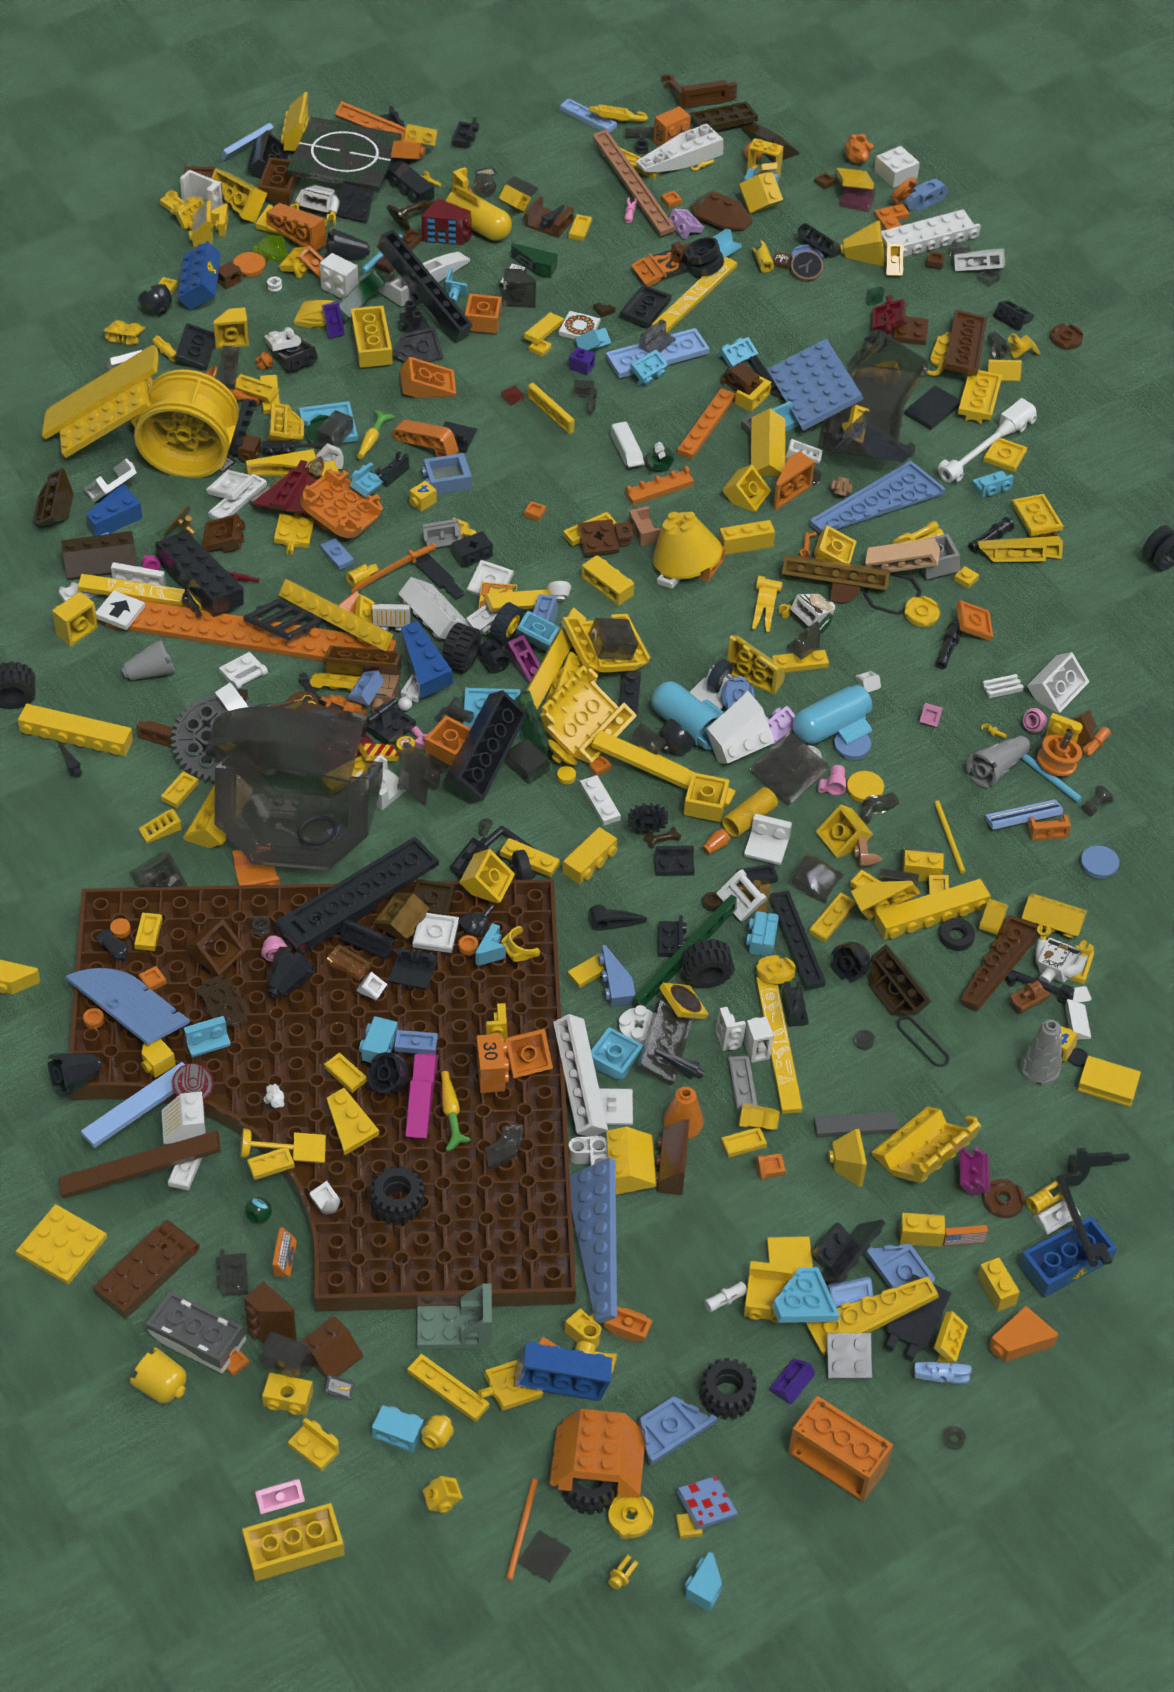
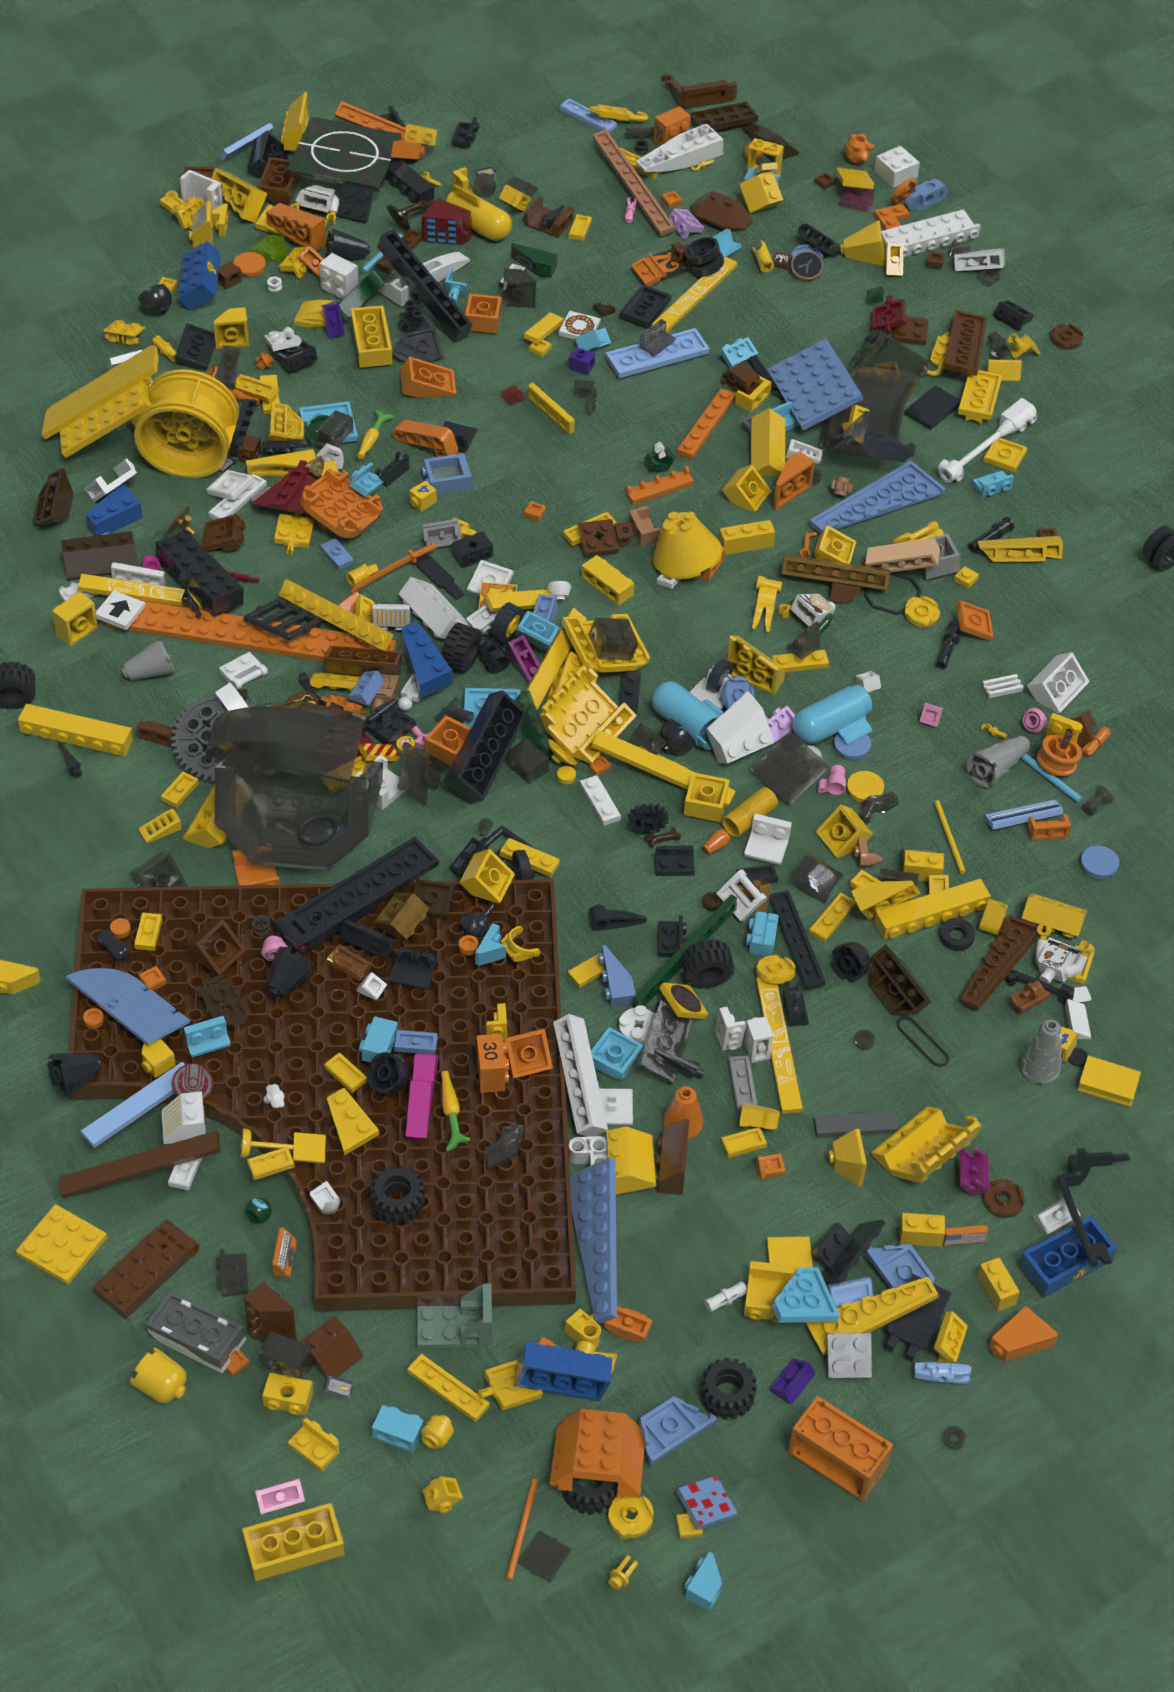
(436, 933): white tile -> none
(590, 856): yellow brick -> none
(626, 444): white piece -> none
(649, 367): medium azure bracket -> none
(1037, 515): yellow tile -> none
(1043, 1199): yellow hinge -> none

